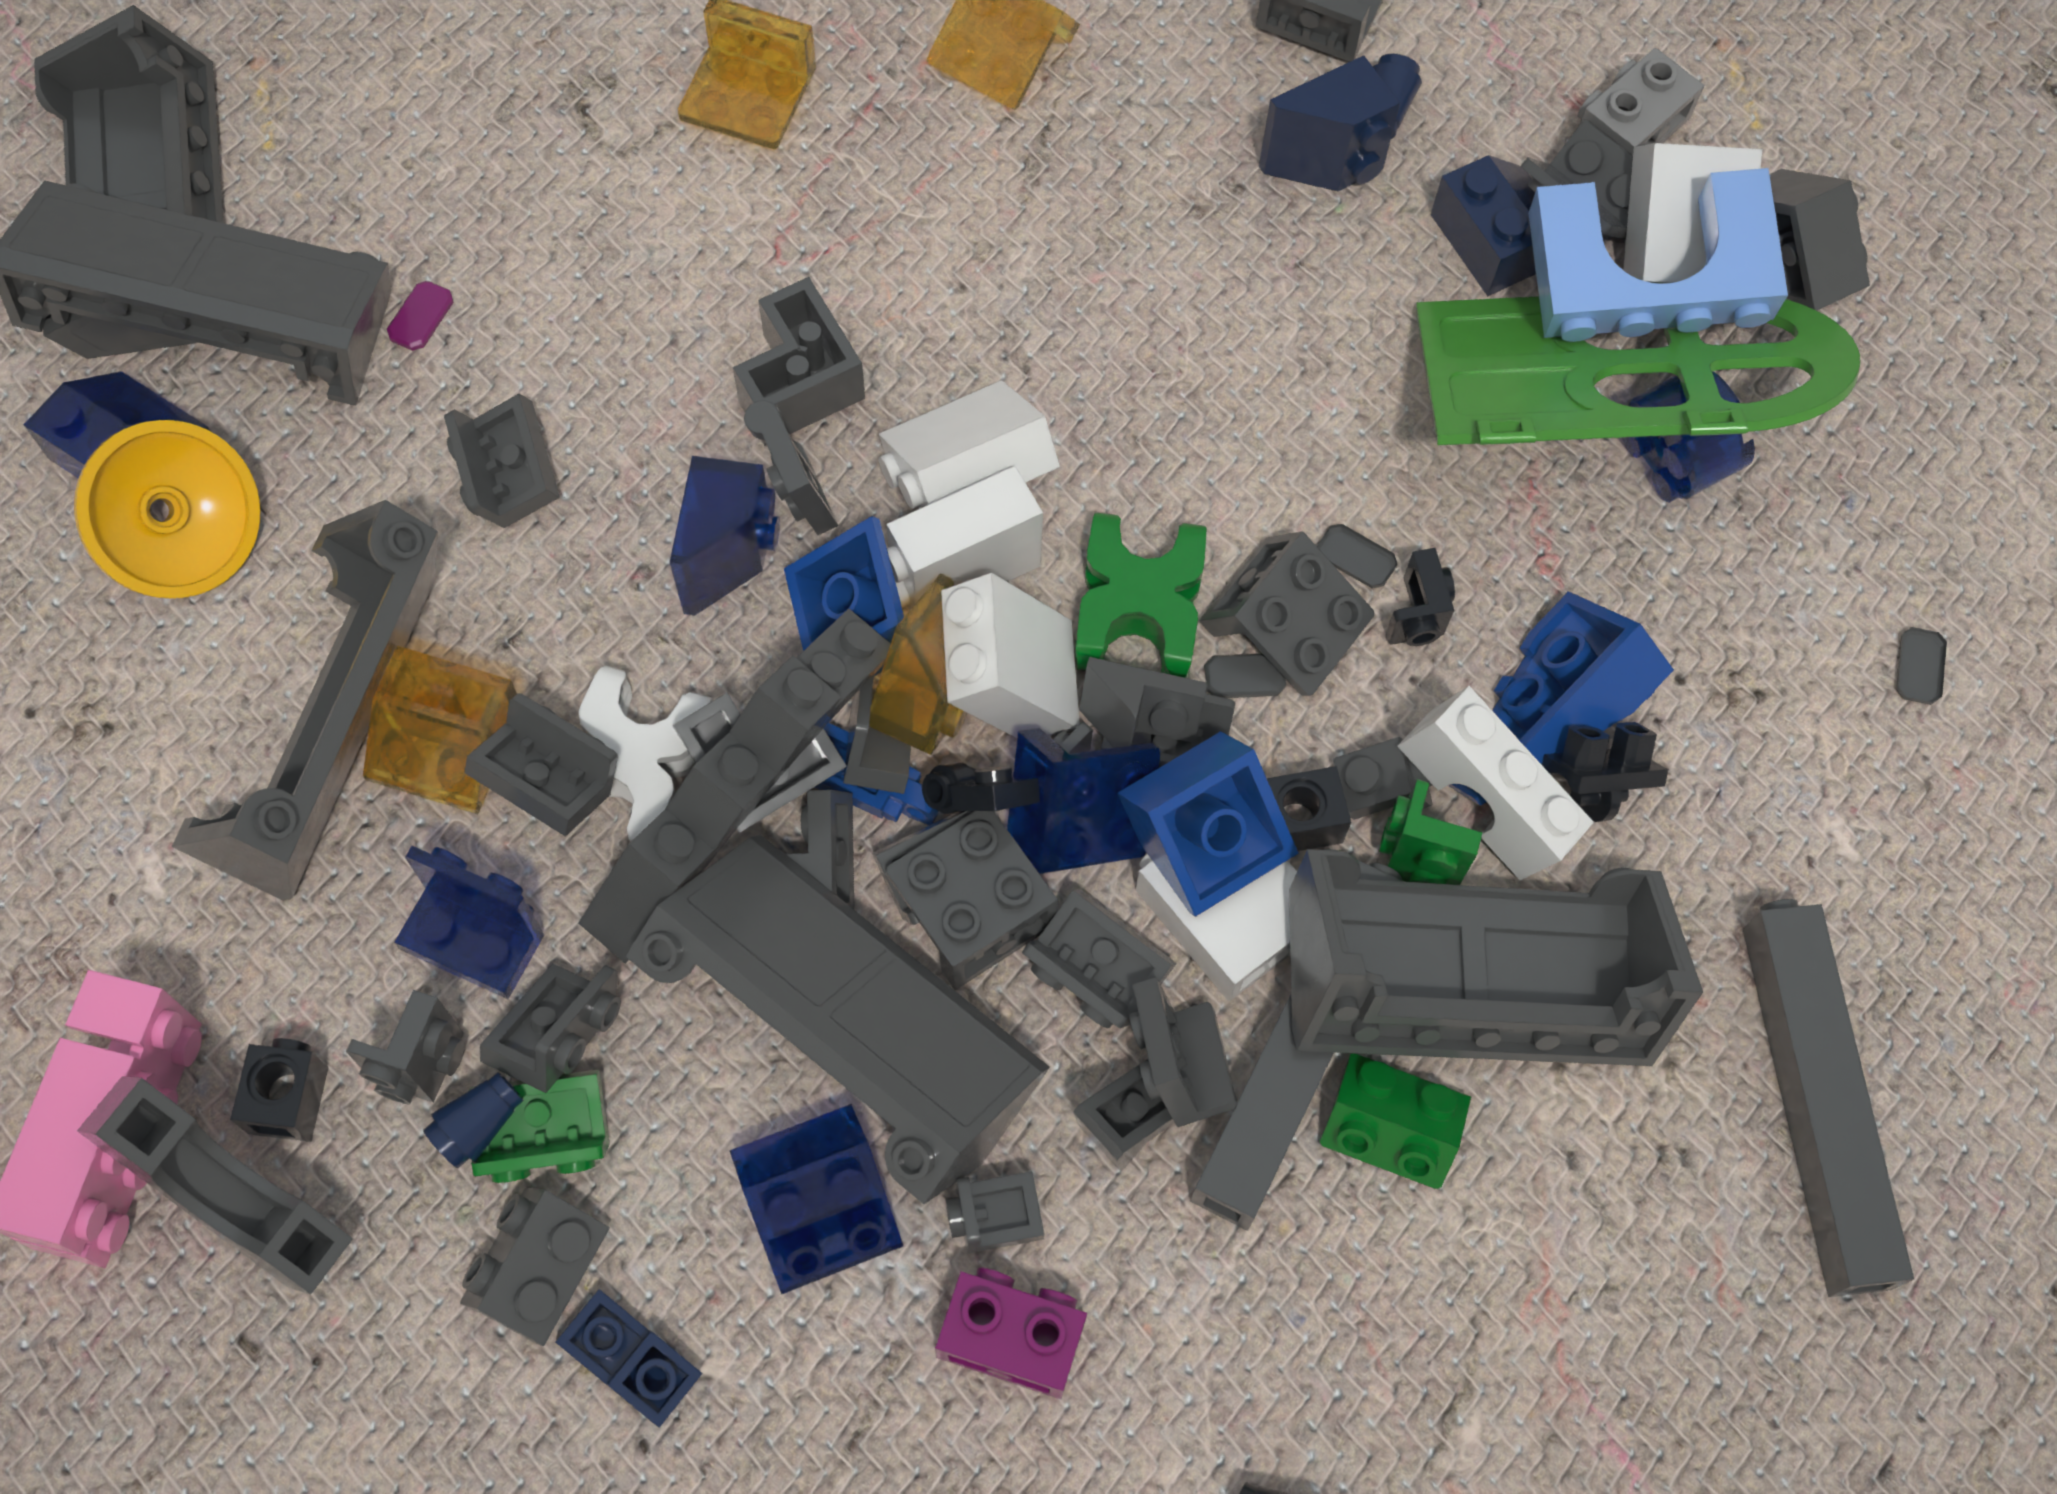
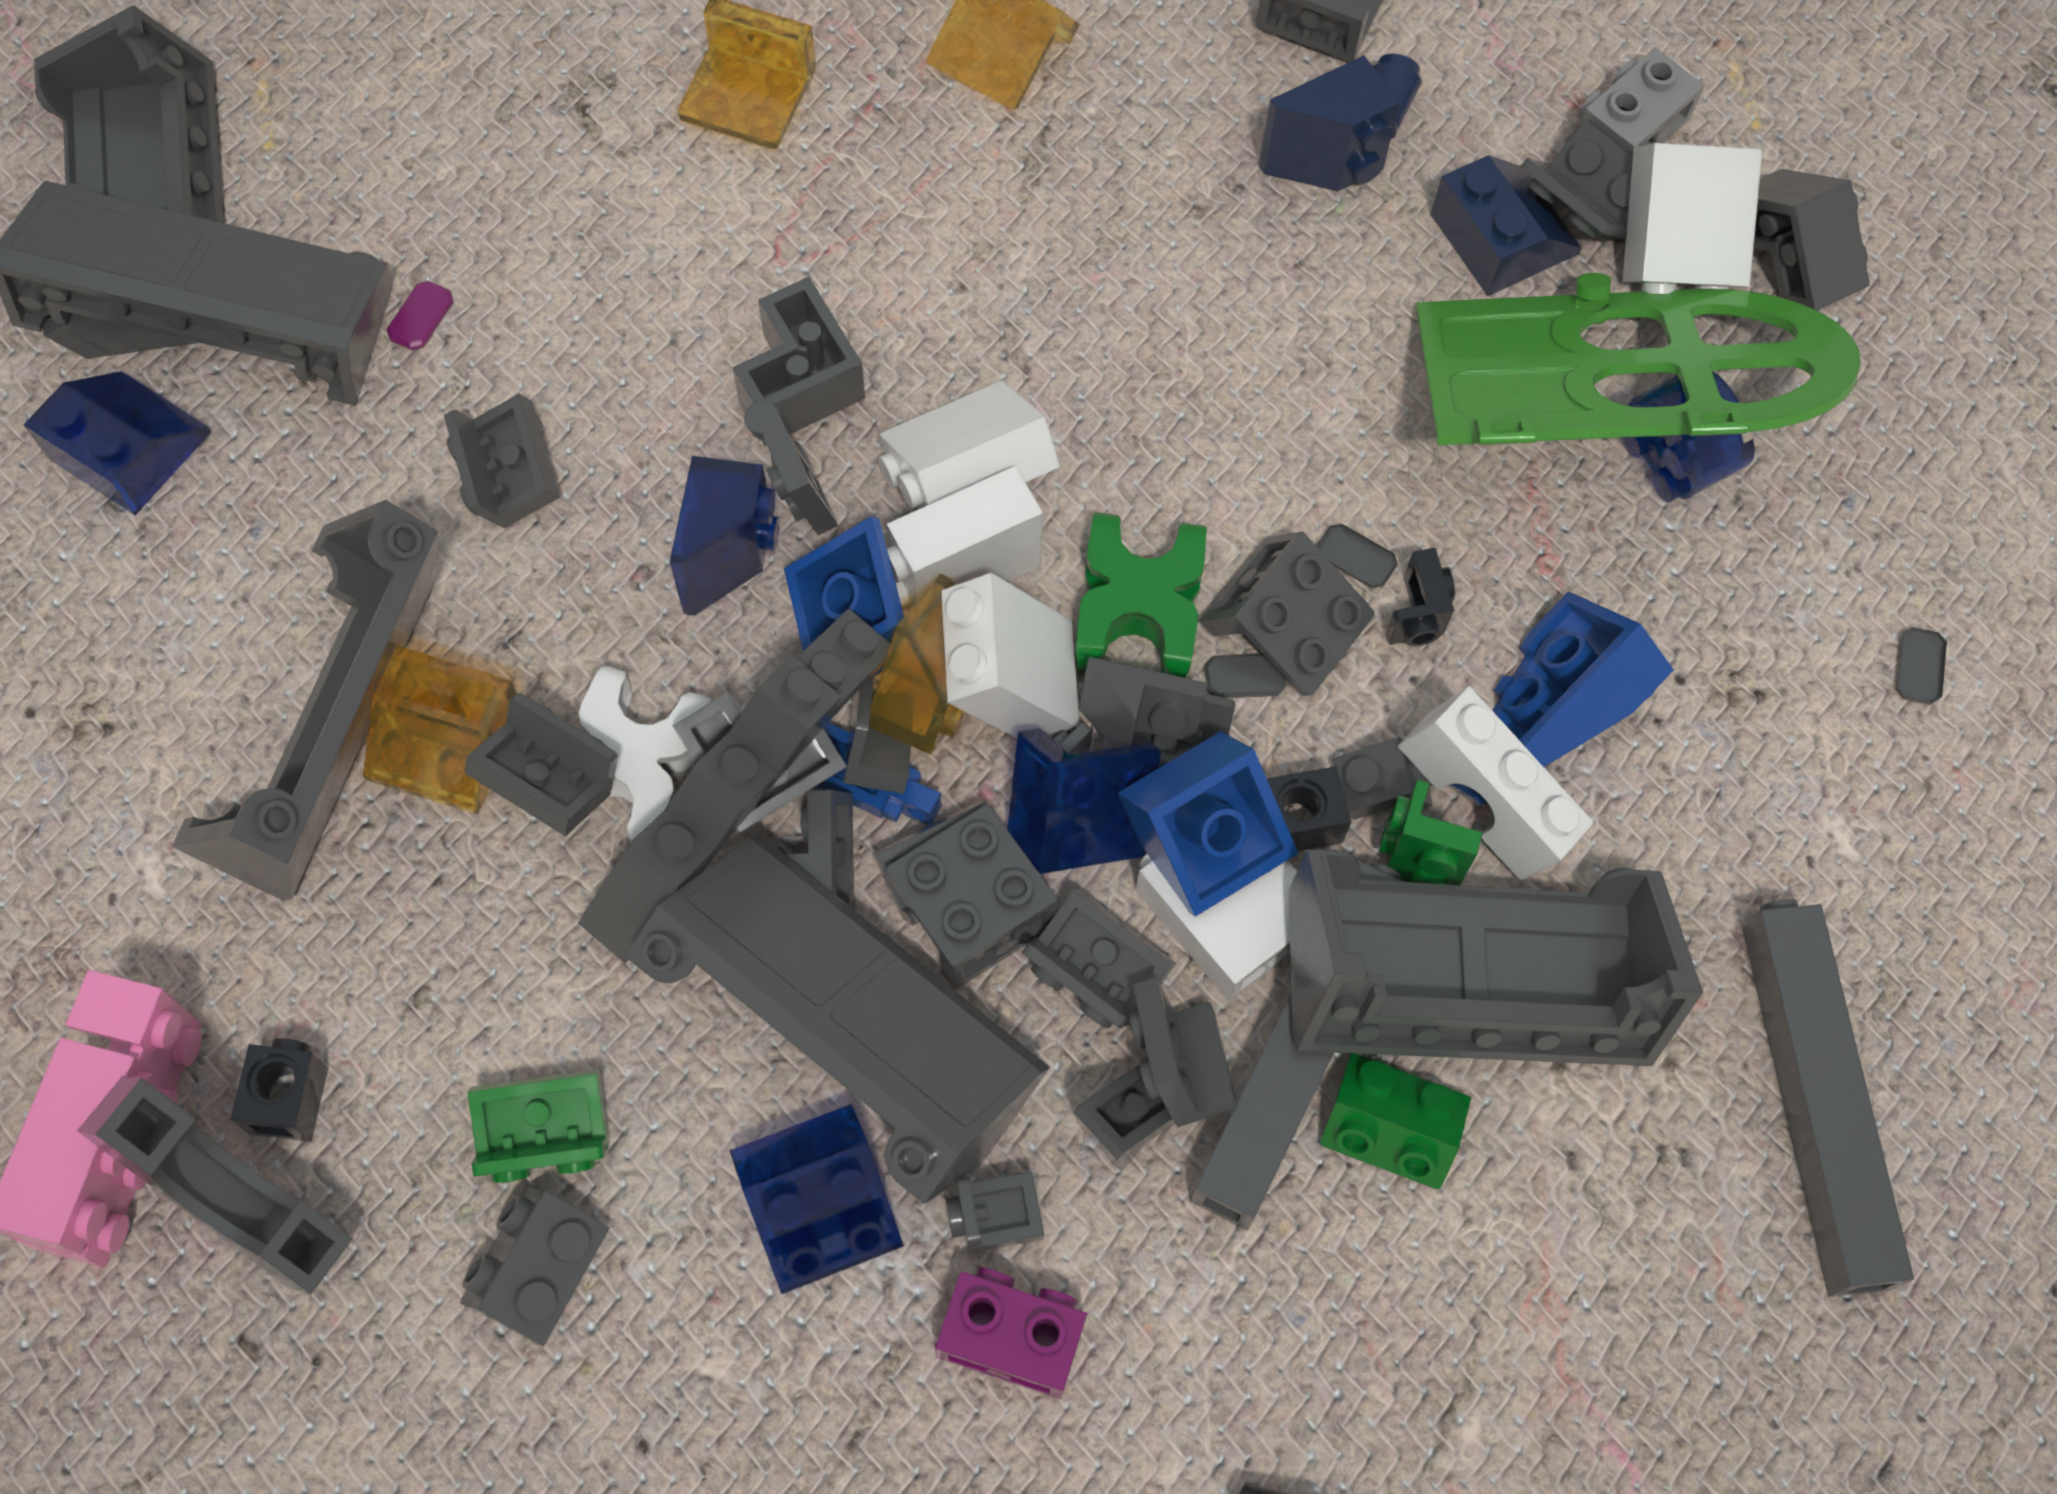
(208, 500): yellow dish -> none
(419, 1054): dark grey bracket -> none
(469, 923): clear blue bracket -> none
(472, 1120): dark blue cone -> none
(552, 1026): dark grey bracket -> none
(628, 1358): dark blue slope -> none
(963, 788): black plate -> none
(1591, 295): light blue arch -> none
(1604, 775): black hips -> none

